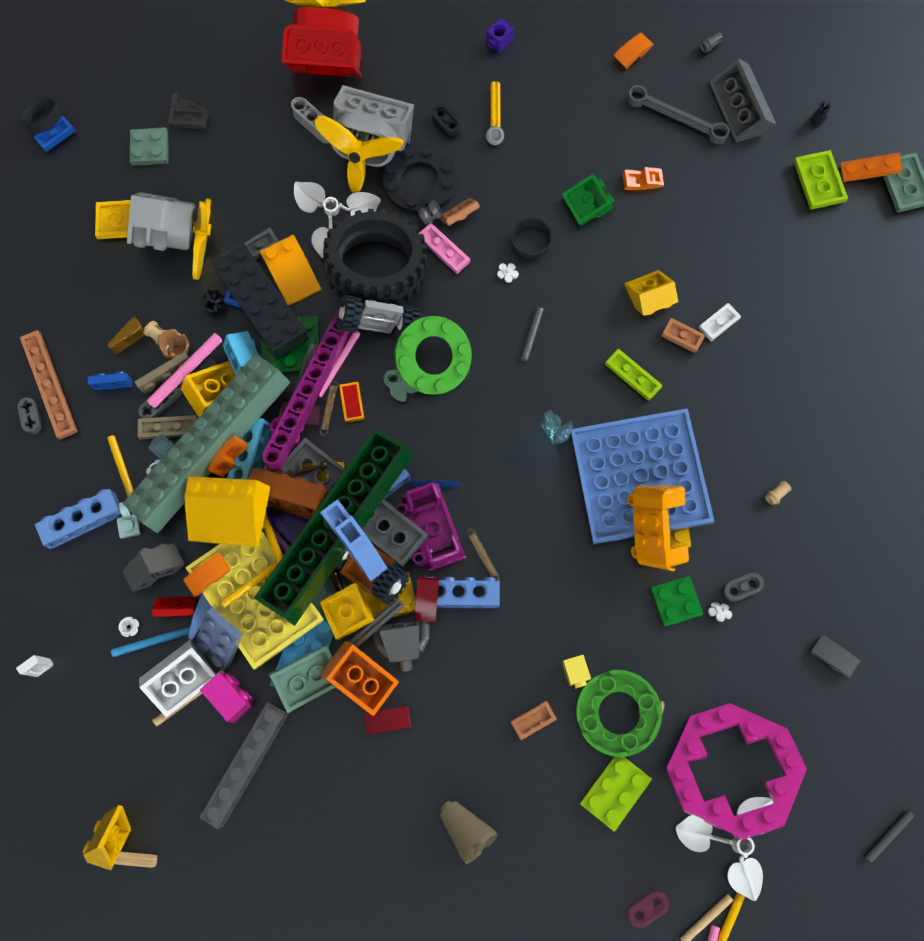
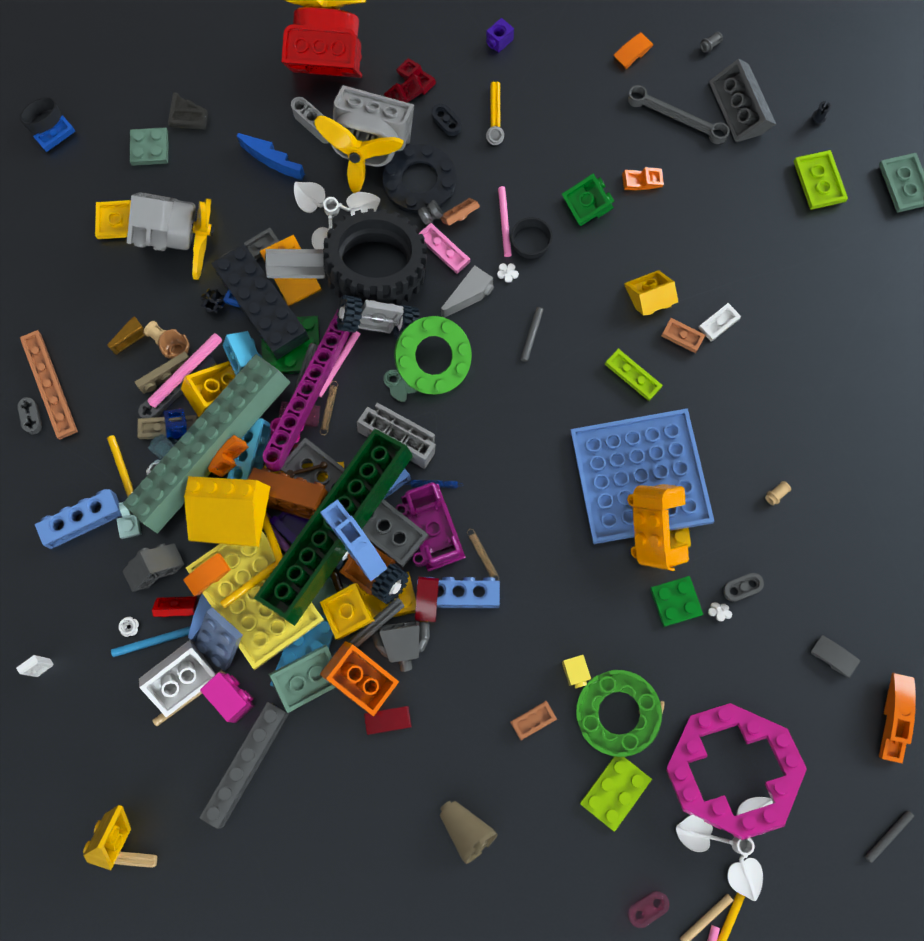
(116, 380): blue plate -> none
(177, 428): none -> clear blue brick
(265, 152): none -> blue slope
(294, 263): none -> light grey panel
(351, 402): red tile -> none
(403, 430): none -> light grey brick
(407, 91): none -> dark red slope
(409, 68): none -> dark red slope
(470, 291): none -> light grey slope
(504, 221): none -> bright pink bar
(552, 426): clear light blue bracket -> none
(871, 167): orange plate -> none
(900, 718): none -> orange slope

